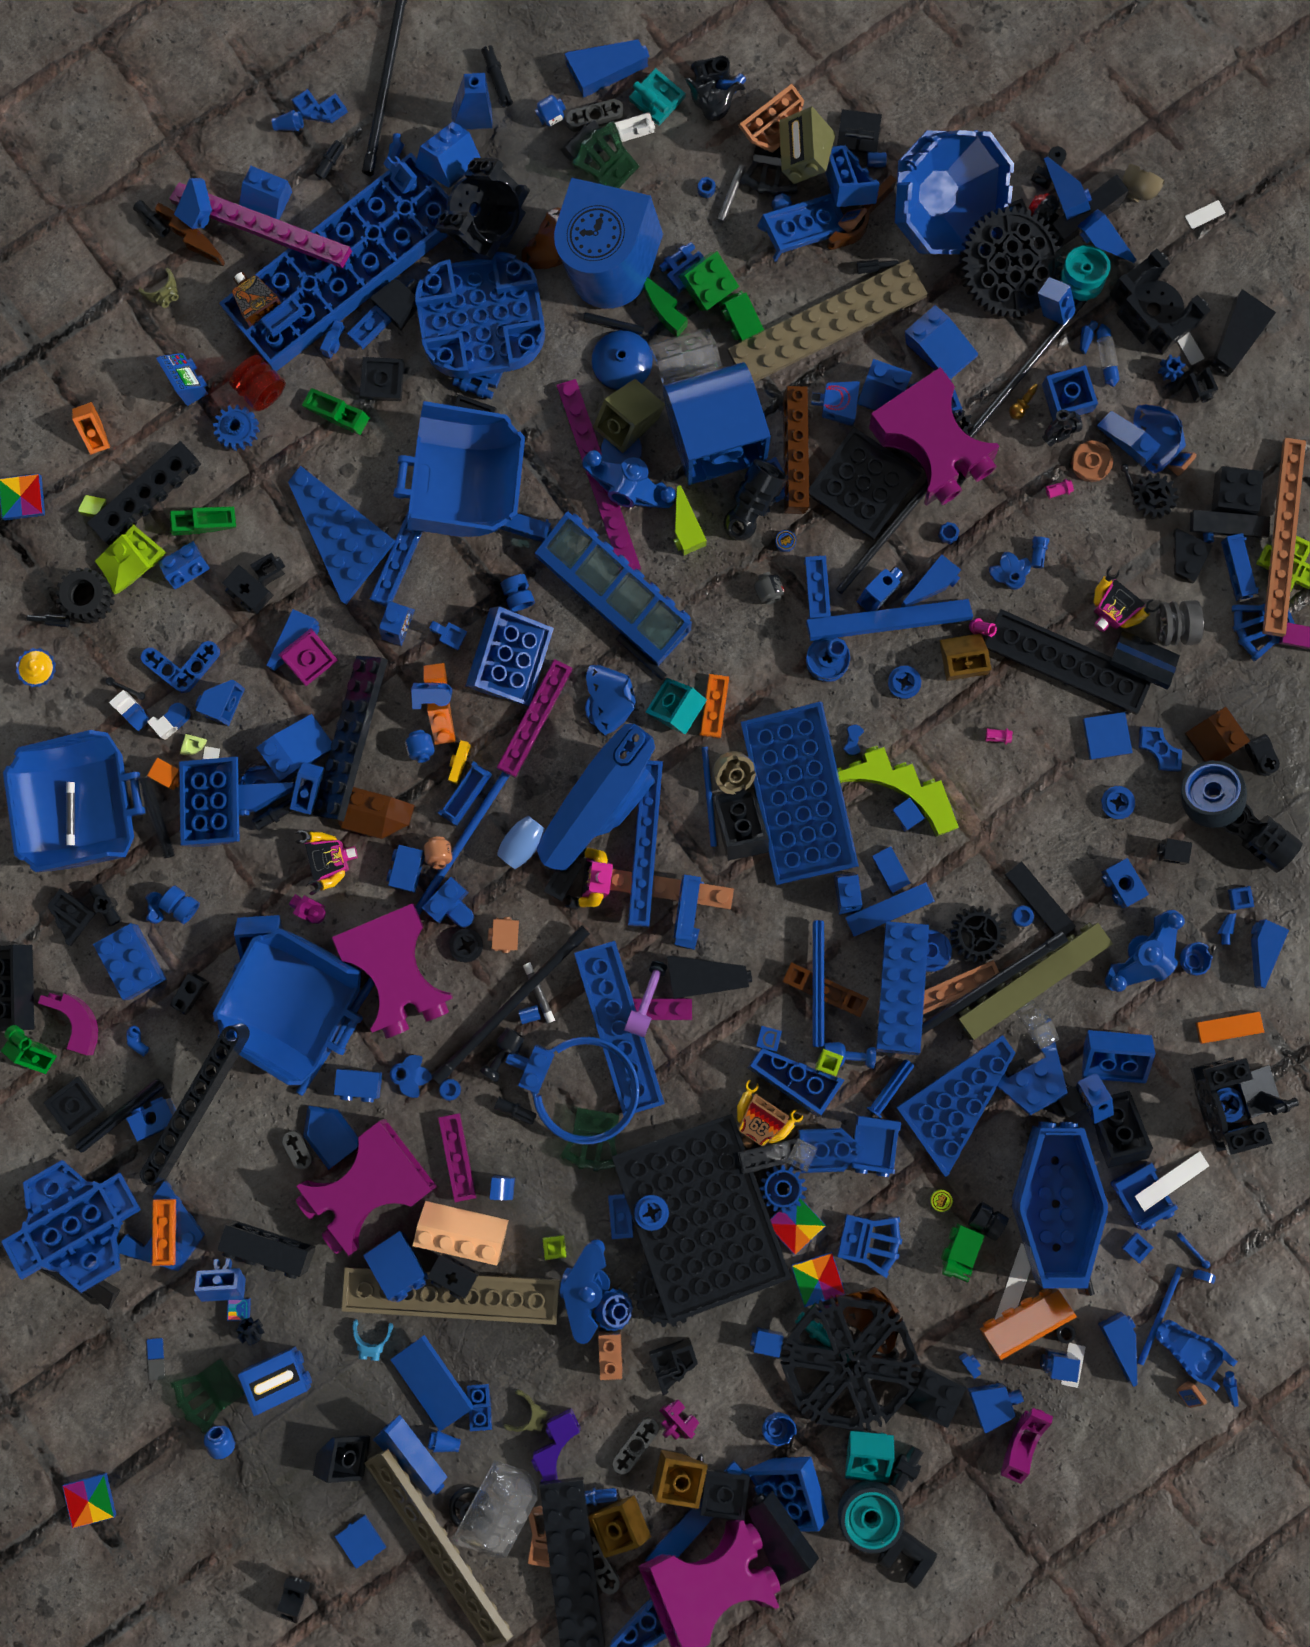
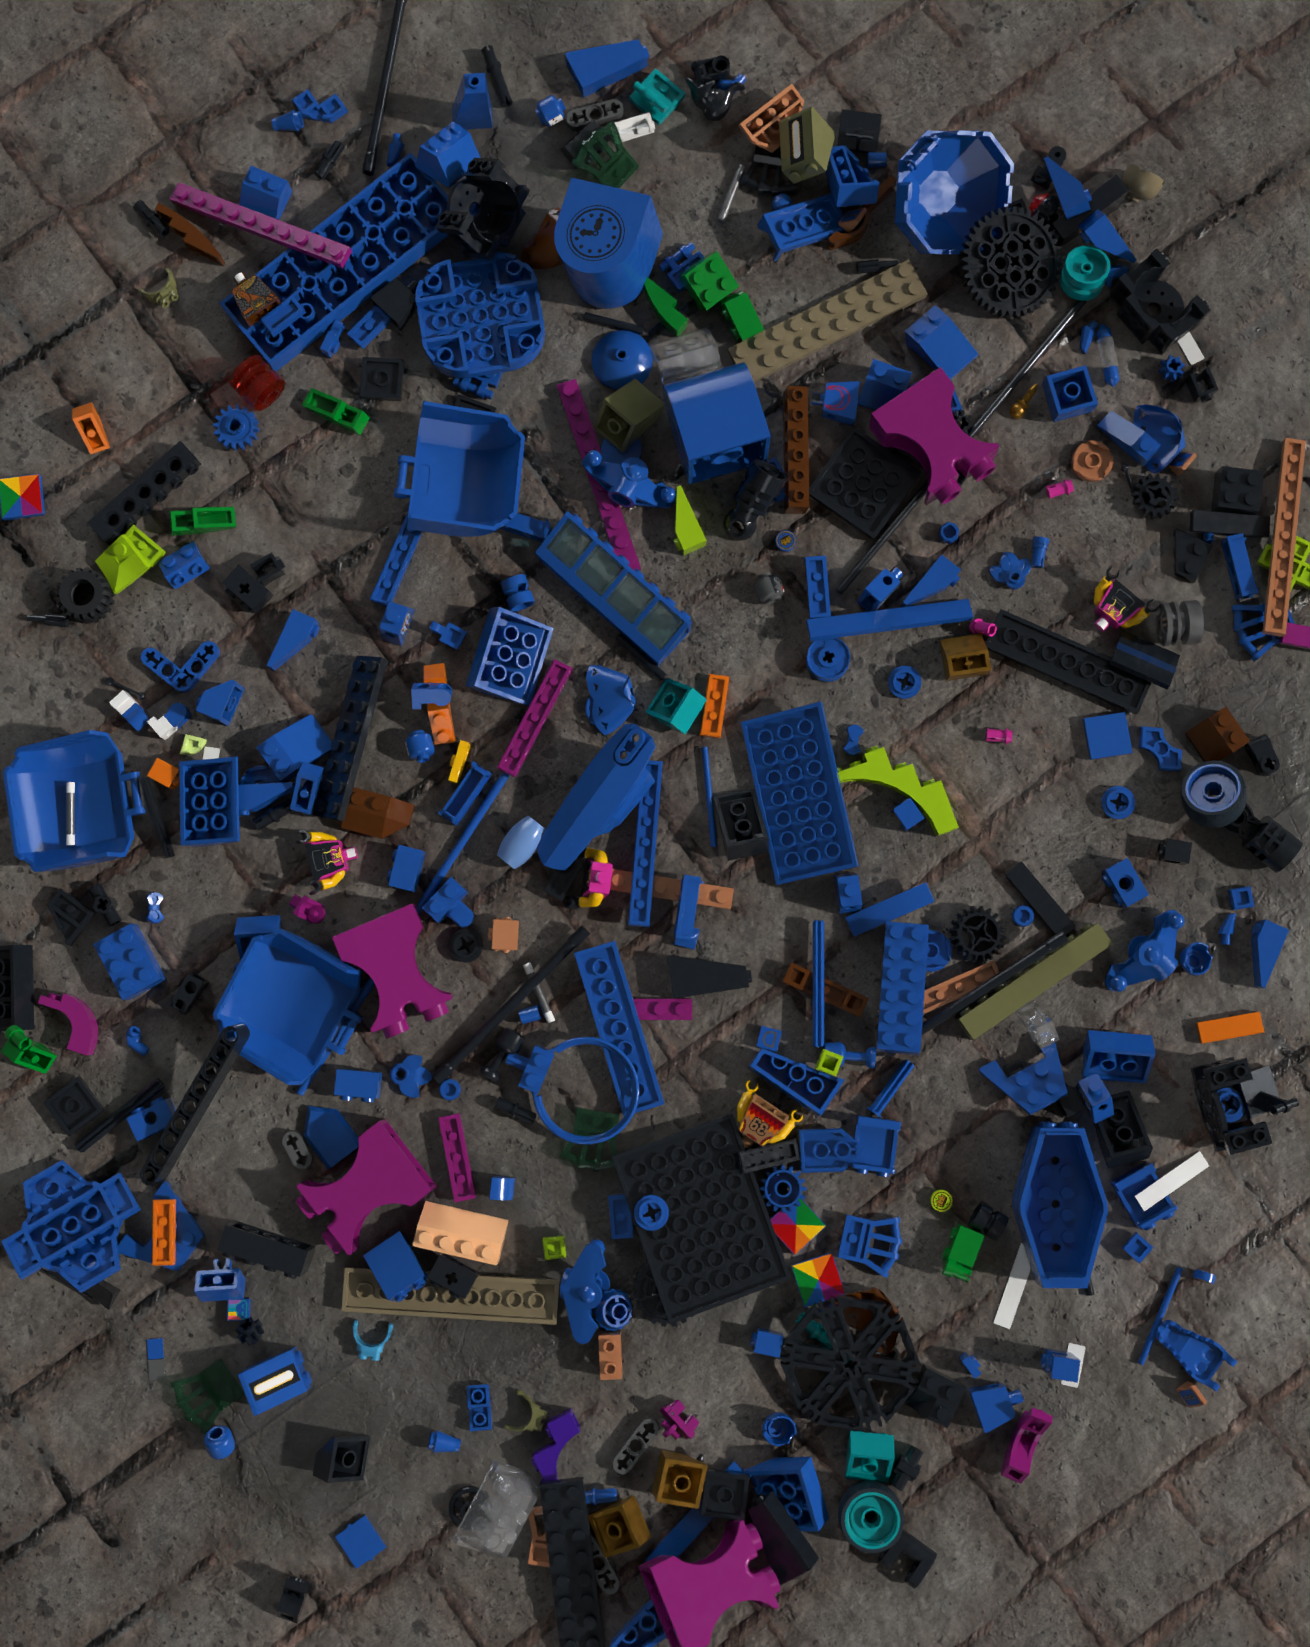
(35, 667): yellow piece -> none
(89, 1500): tile -> none
(91, 506): lime slope -> none
(181, 906): blue wheel -> none
(183, 377): blue slope -> none
(194, 204): blue slope -> none
(308, 657): magenta tile -> none
(344, 537): blue wing -> none
(401, 175): blue plate -> none
(412, 1456): blue slope -> none
(432, 1383): blue tile -> none
(437, 852): nougat head -> none
(439, 1549): dark tan plate -> none
(638, 1021): medium lavender piece -> none
(673, 1362): black slope -> none
(706, 194): blue axle -> none
(733, 772): dark tan cylinder -> none
(802, 1155): clear brick -> none
(836, 648): blue tile -> none
(891, 869): blue tile -> none
(952, 1104): blue wing -> none
(1027, 1322): orange slope -> none
(1056, 301): blue brick -> none
(1062, 427): black piece -> none
(1070, 1338): black axle -> none
(1115, 272): none -> blue tile
(1122, 1341): blue slope -> none
(1205, 214): white sticker -> none
(1205, 1264): blue hinge -> none
(1230, 1385): blue bar -> none
(1243, 326): black slope -> none

